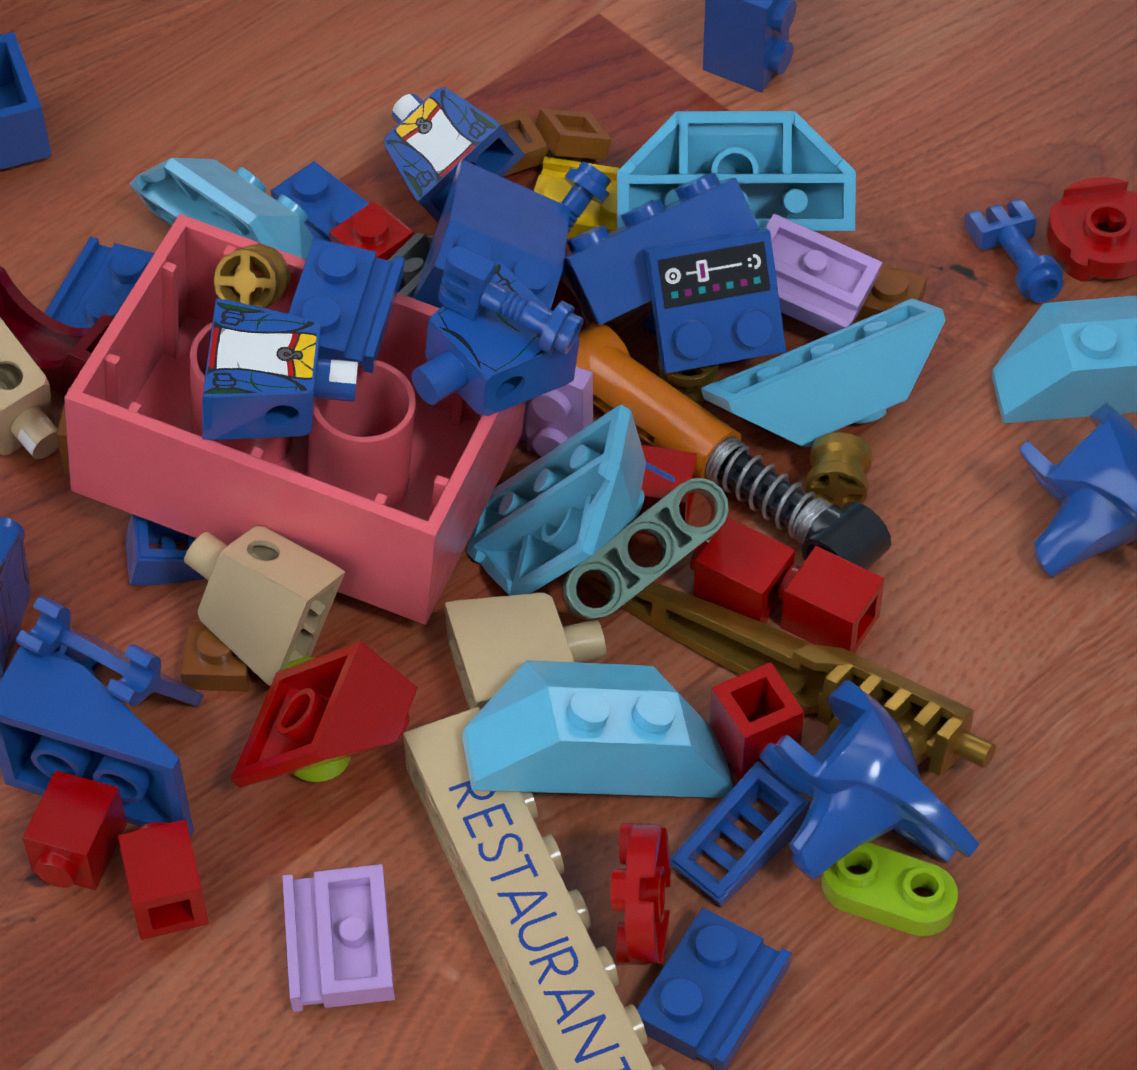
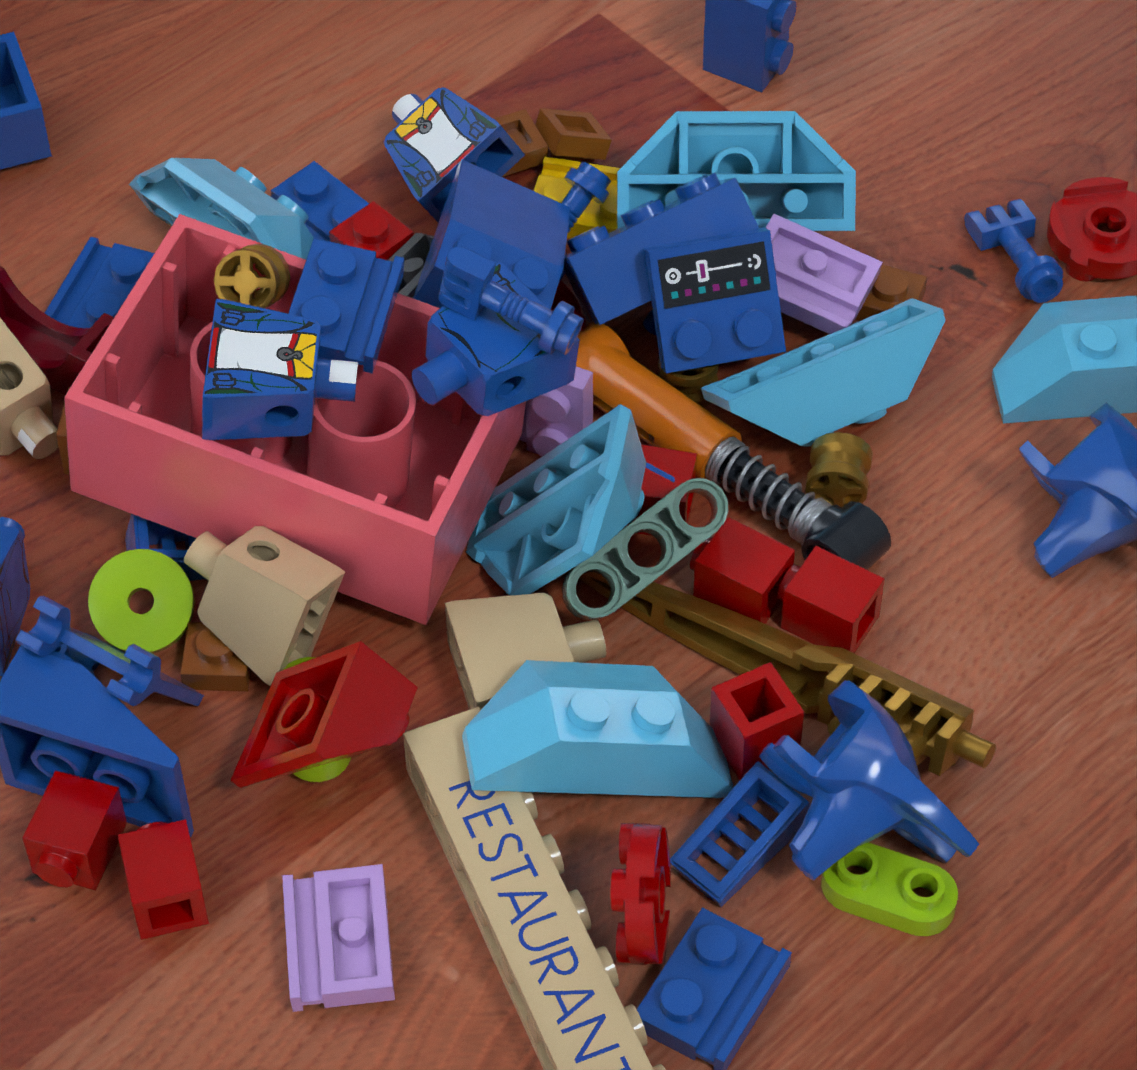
(134, 572): none -> lime piece

